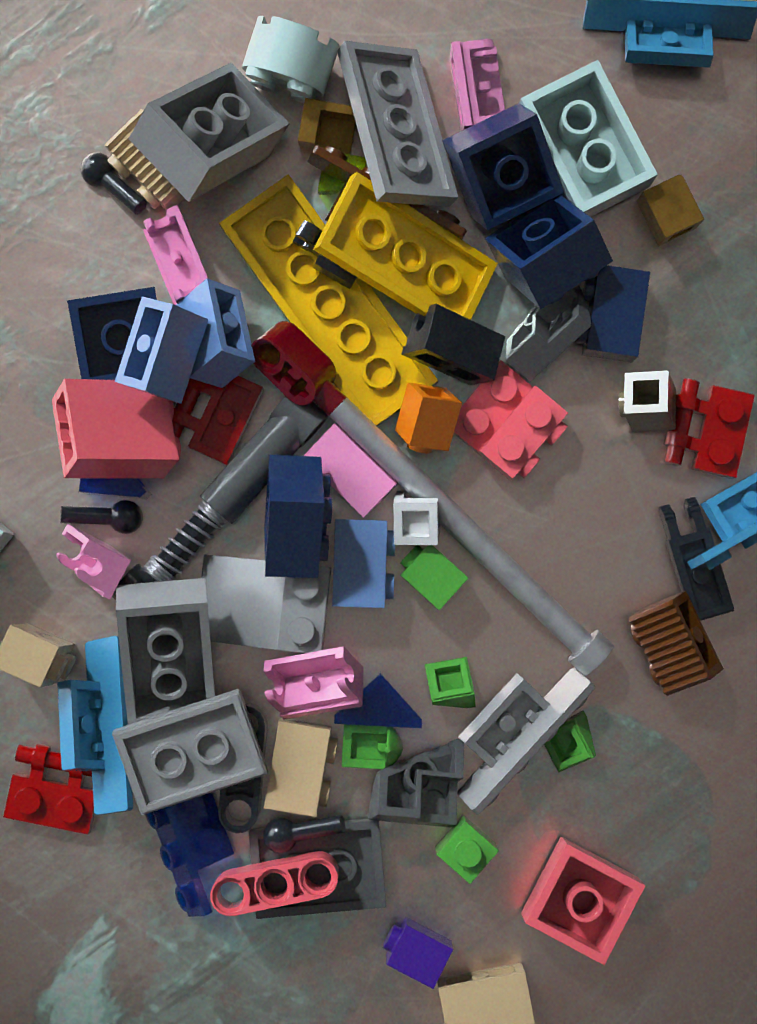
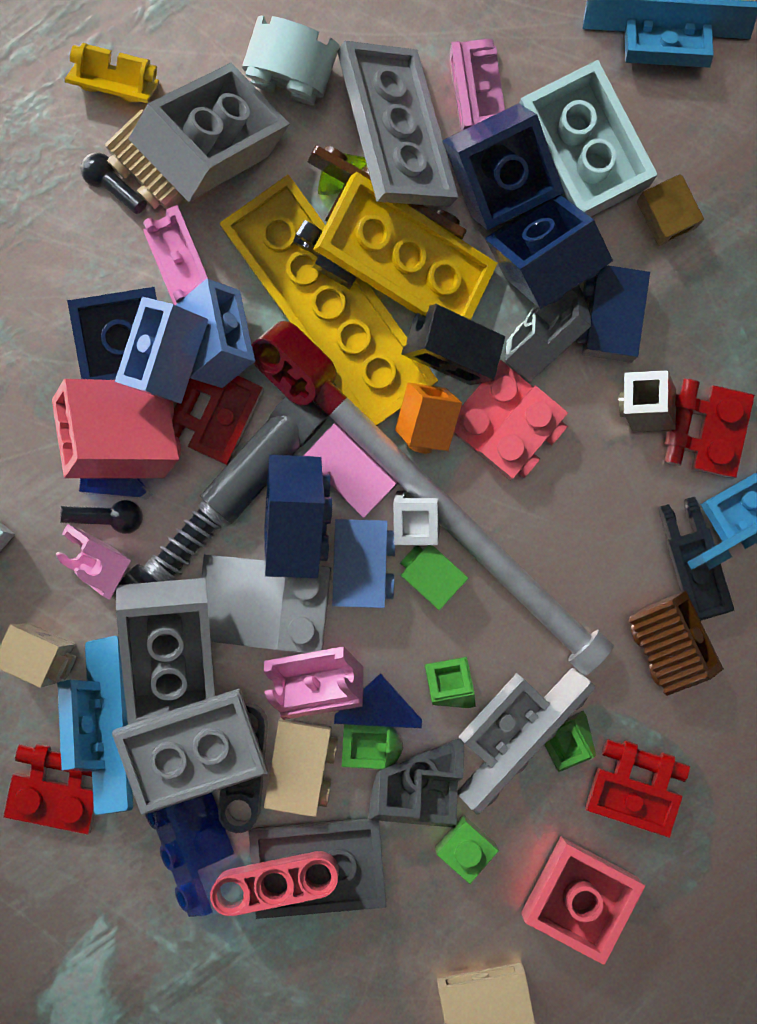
(131, 79): none -> yellow hinge
(282, 834): black bar -> none
(326, 125): pearl gold panel -> none
(417, 951): dark purple brick -> none
(634, 801): none -> red plate

